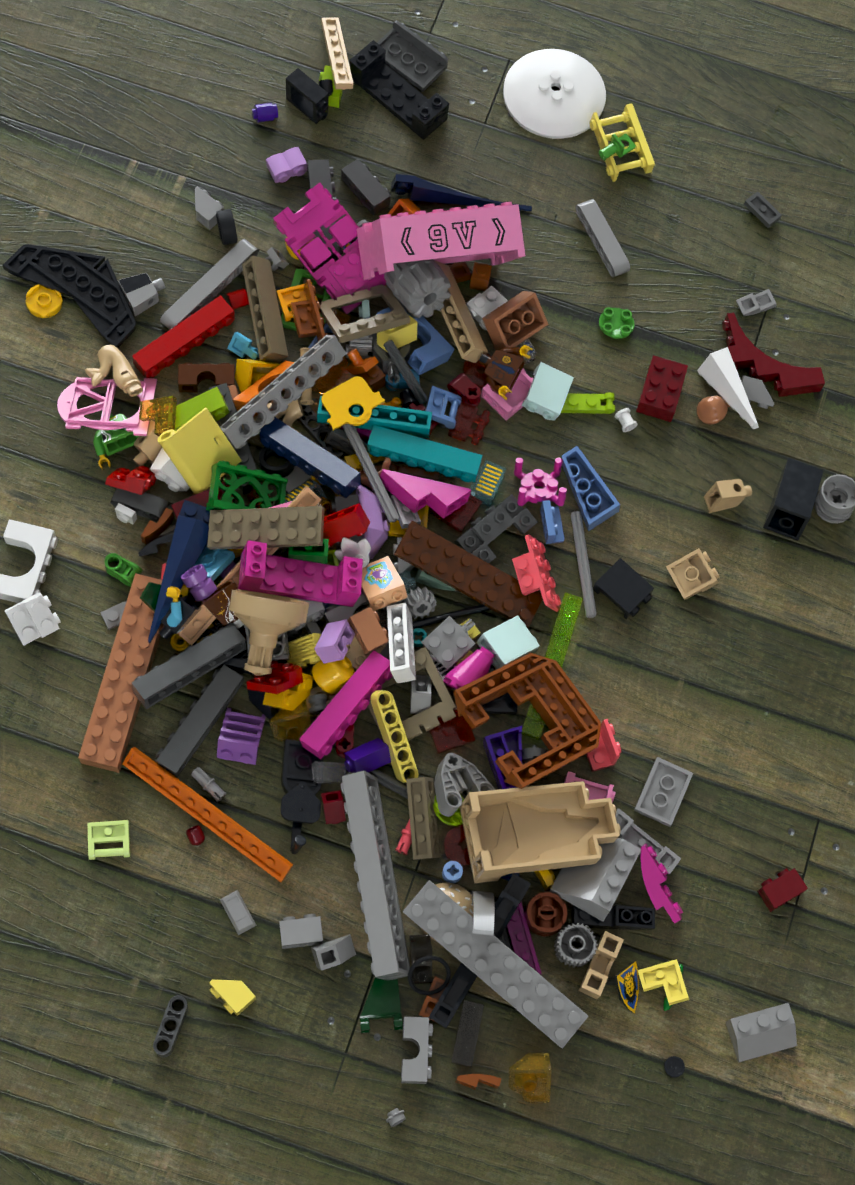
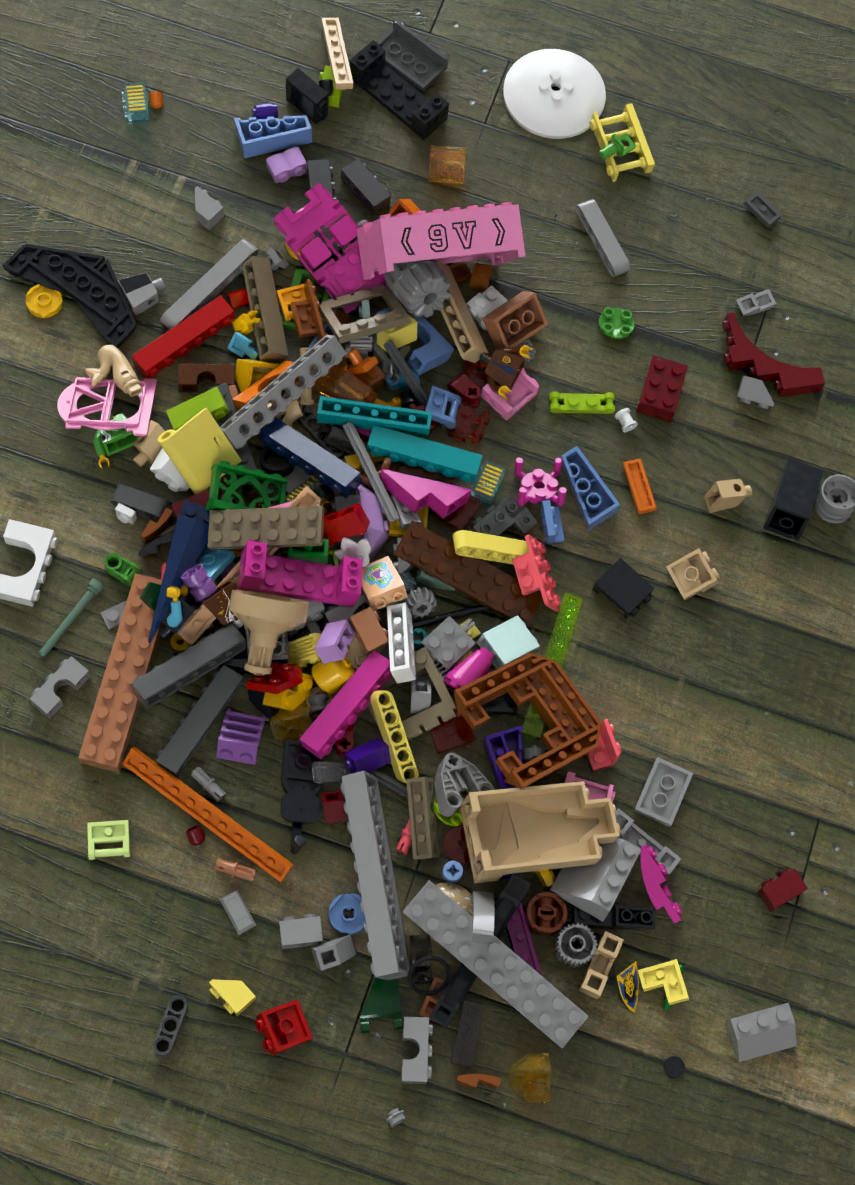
(33, 618): white plate -> none
(69, 673): none -> light grey arch
(94, 588): none -> sand green piece
(136, 102): none -> clear light blue brick
(136, 481): red plate -> none
(155, 99): none -> orange piece
(162, 411): clear yellow plate -> none
(226, 226): black tyre -> none
(235, 869): none -> nougat axle
(244, 323): none -> yellow plate
(272, 134): none -> medium blue wedge
(283, 1027): none -> red plate
(337, 914): none -> medium blue plate
(350, 393): yellow piece -> none
(429, 192): dark blue plate -> none
(447, 164): none -> clear yellow bracket
(488, 546): none -> light yellow beam
(547, 391): light aqua panel -> none
(583, 564): light grey axle -> none
(639, 486): none -> orange plate
(712, 409): nougat hat -> none
(723, 376): white wedge -> none

